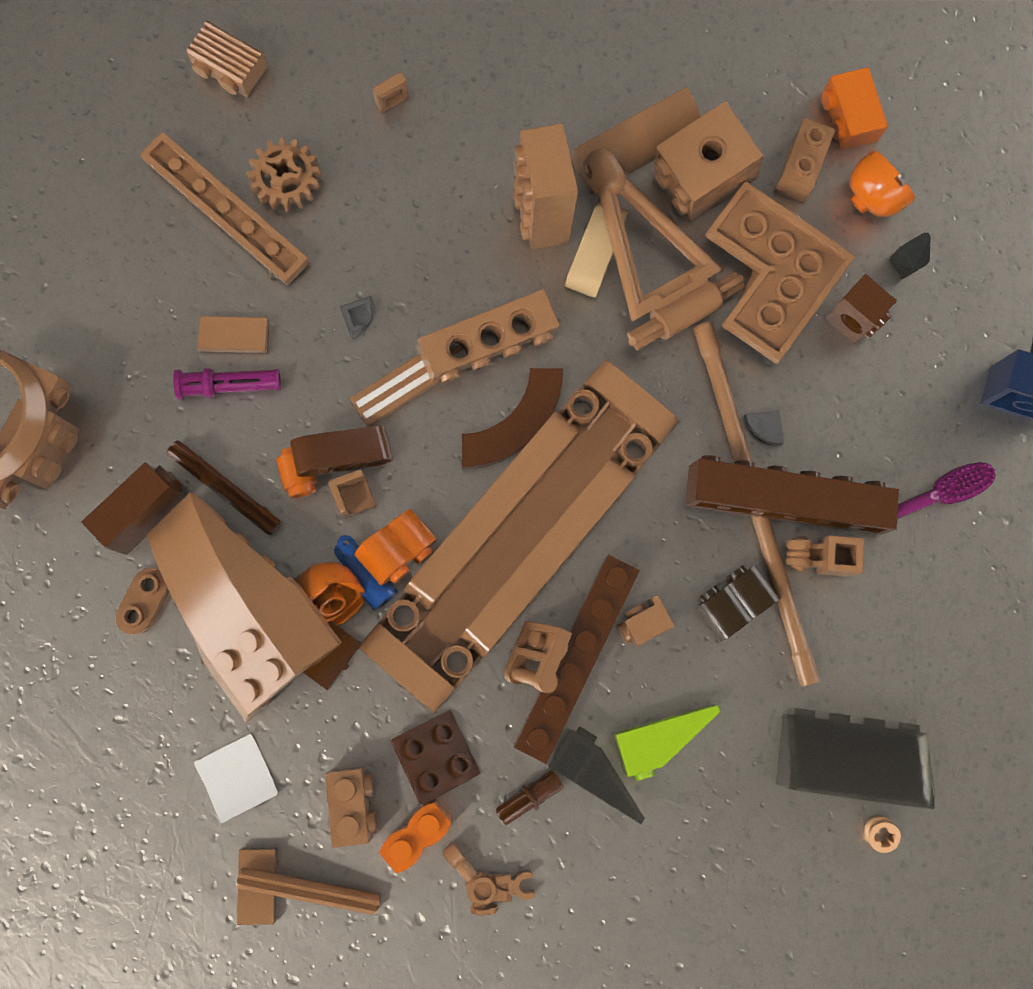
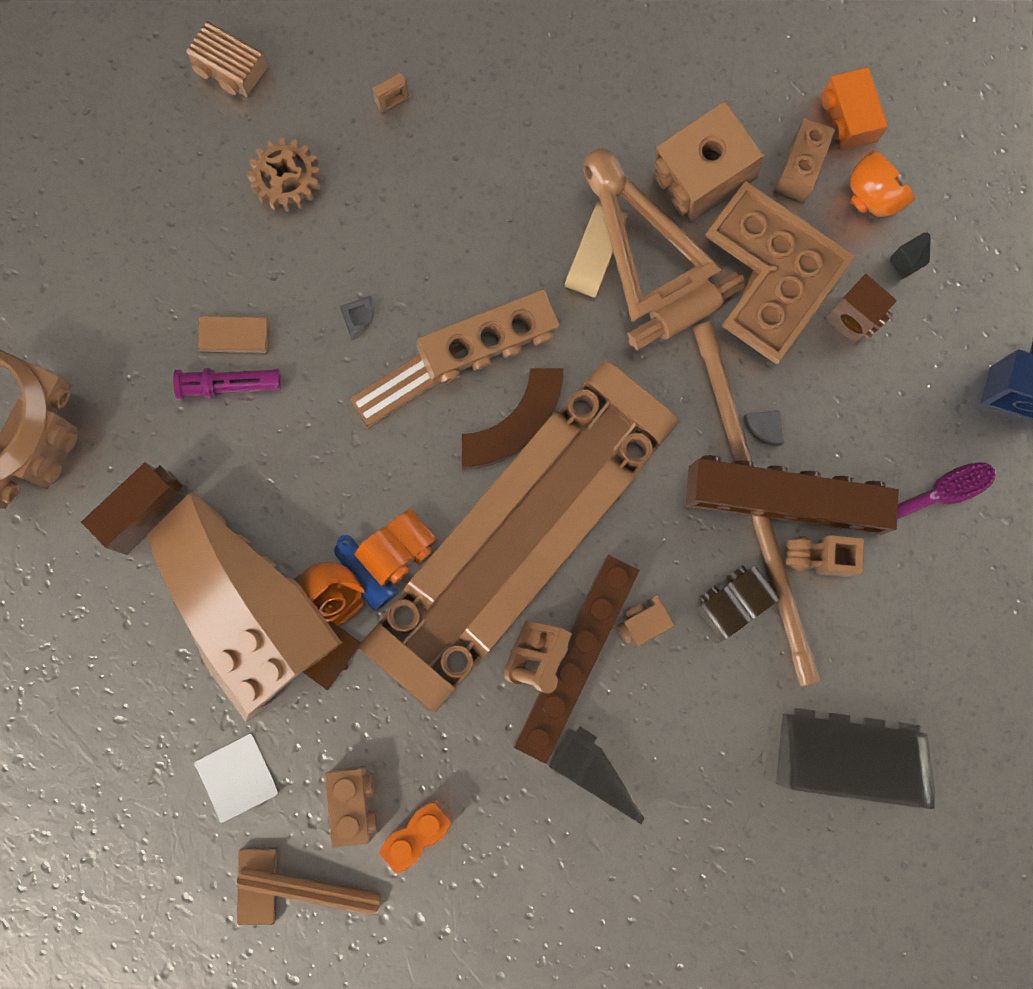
(143, 602): medium nougat plate -> none
(223, 487): reddish brown axle -> none
(224, 208): medium nougat plate -> none
(291, 483): orange brick -> none
(341, 451): reddish brown beam -> none
(352, 494): medium nougat panel -> none
(435, 757): reddish brown hinge -> none
(485, 887): medium nougat piece -> none
(529, 797): reddish brown axle -> none
(544, 186): medium nougat brick -> none
(637, 137): medium nougat brick -> none
(657, 742): lime slope -> none
(891, 841): light nougat bush -> none

